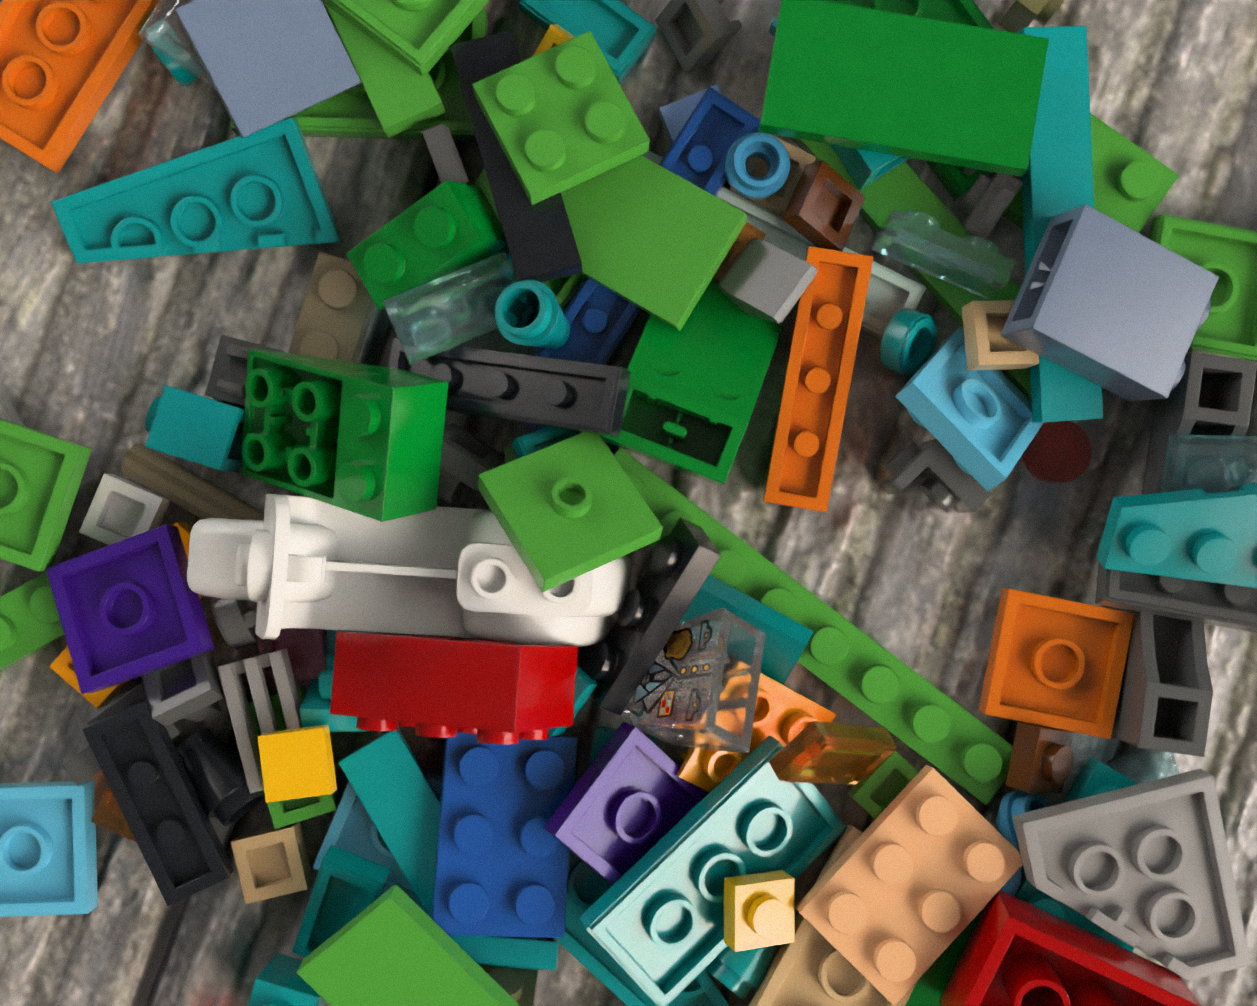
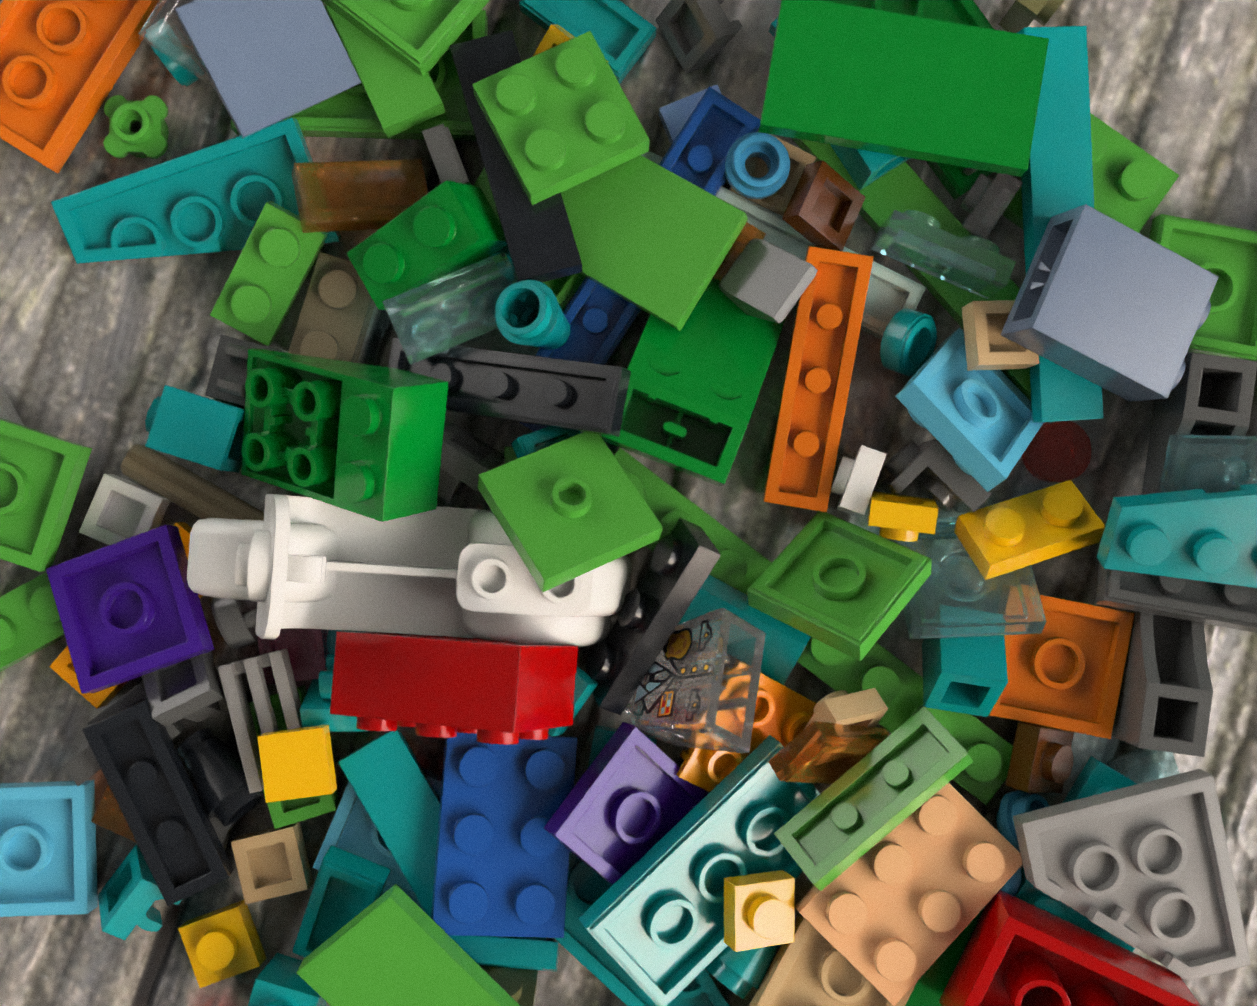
(129, 897): none -> teal tile
(154, 131): none -> bright green plate
(222, 943): none -> yellow plate
(268, 274): none -> bright green plate
(355, 193): none -> clear orange tile
(840, 584): none -> bright green plate
(856, 708): none -> tan plate
(857, 479): none -> white plate
(873, 798): none -> bright green plate
(902, 515): none -> yellow plate
(959, 599): none -> clear light blue tile
(964, 673): none -> teal brick
(1028, 529): none -> yellow plate

